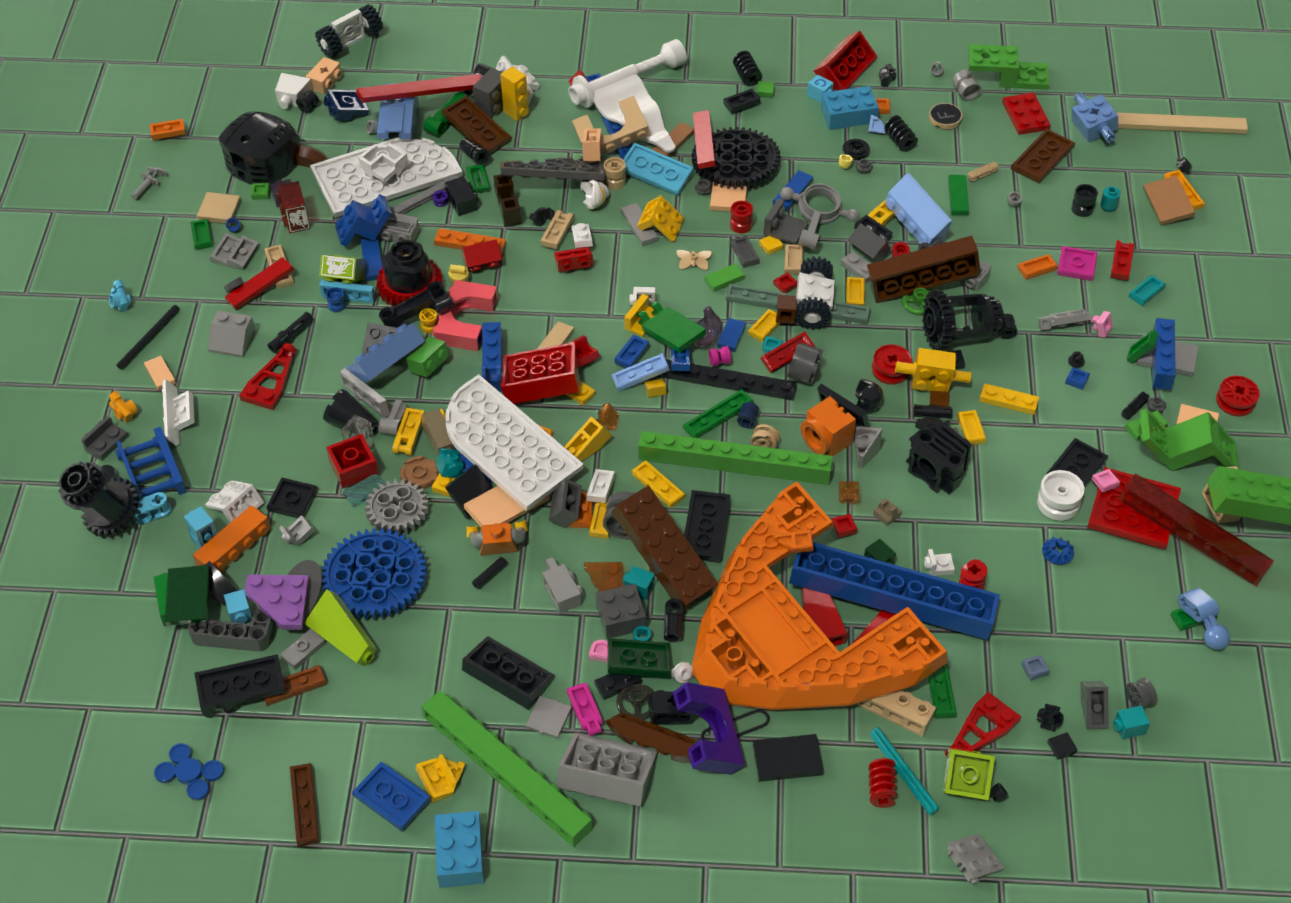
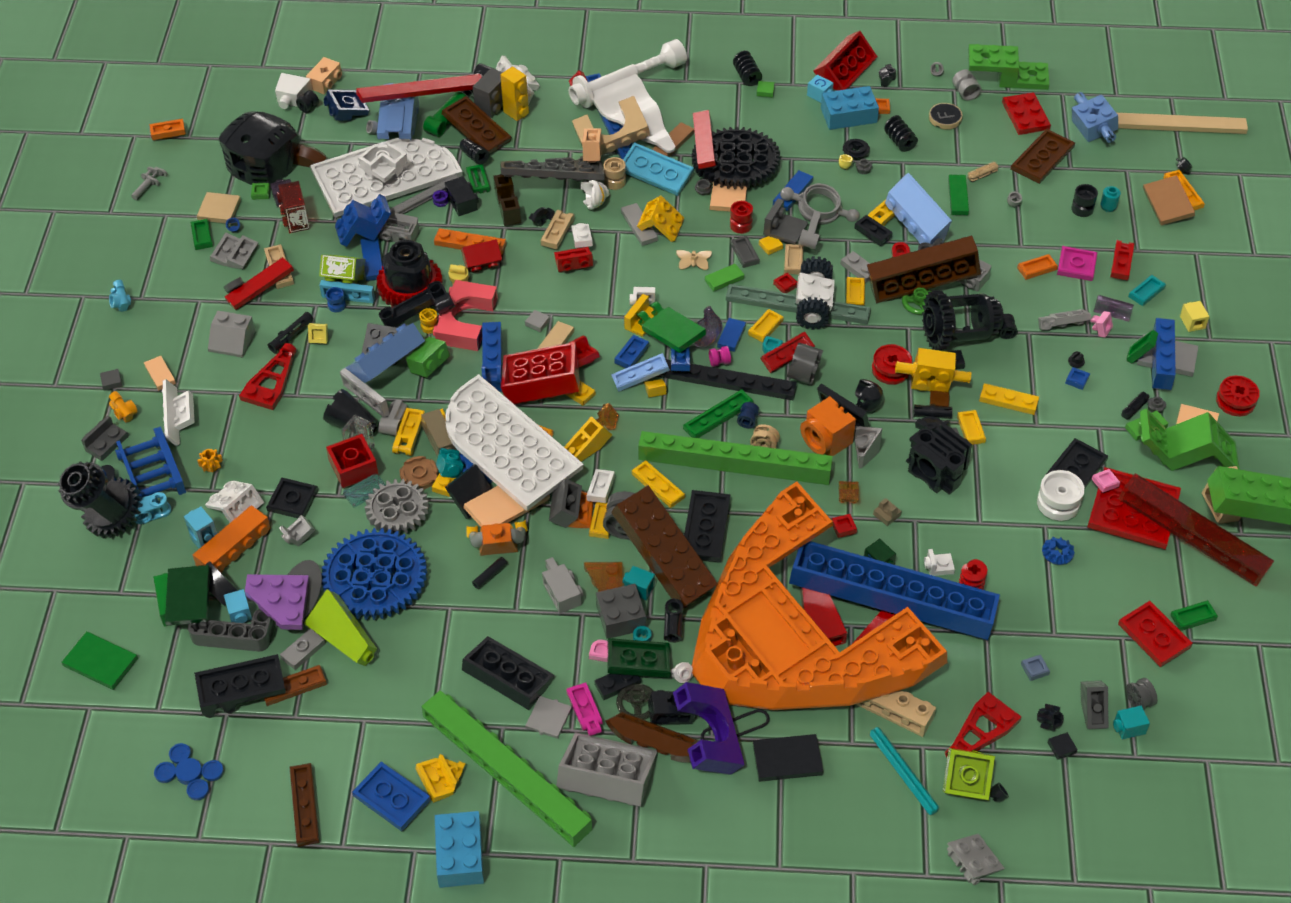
(99, 660): none -> green tile
(111, 379): none -> dark grey tile
(147, 337): black piece -> none
(210, 460): none -> light orange gear
(318, 333): none -> light yellow tile
(348, 30): plate -> none
(537, 321): none -> light grey tile
(741, 100): black plate -> none
(785, 308): reddish brown brick -> none
(795, 541): orange tile -> none
(869, 243): dark grey brick -> none
(876, 125): light blue tile -> none
(882, 782): red piece -> none
(942, 693): green tile -> none
(1118, 309): none -> clear purple plate
(1155, 633): none -> red plate
(1194, 316): none -> light yellow brick
(1204, 608): medium blue beam -> none

